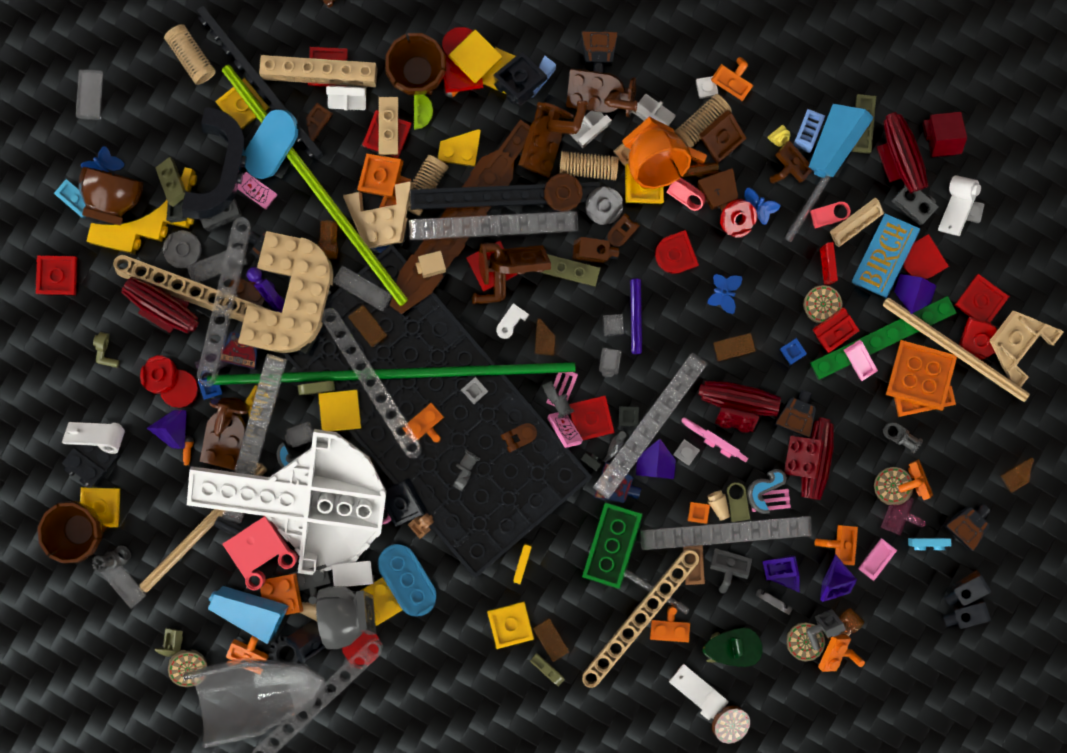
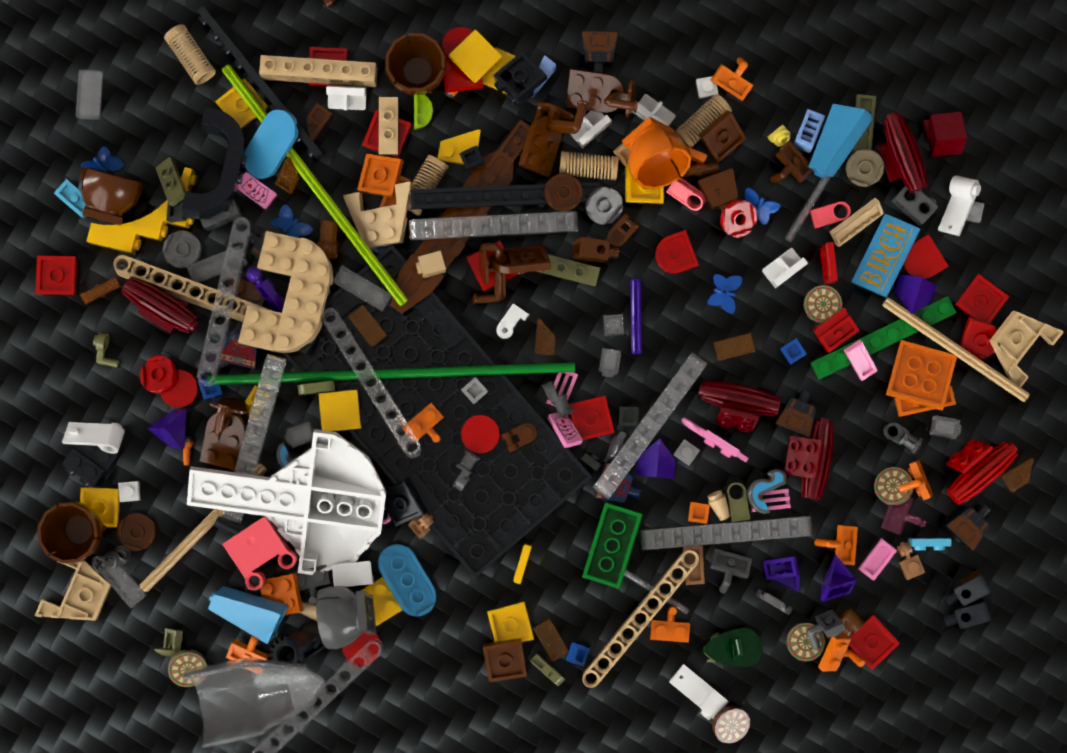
(83, 598): none -> tan wing
(100, 290): none -> clear orange pin
(129, 491): none -> white plate
(136, 531): none -> reddish brown tile
(285, 222): none -> blue piece
(287, 177): none -> clear orange tile
(472, 158): none -> black plate
(480, 434): none -> red tile
(504, 660): none -> reddish brown plate
(577, 654): none -> blue plate
(784, 267): none -> white panel
(864, 167): none -> dark tan tile
(873, 642): none -> red plate
(911, 565): none -> medium nougat plate
(945, 427): none -> clear brick
(979, 468): none -> red plate

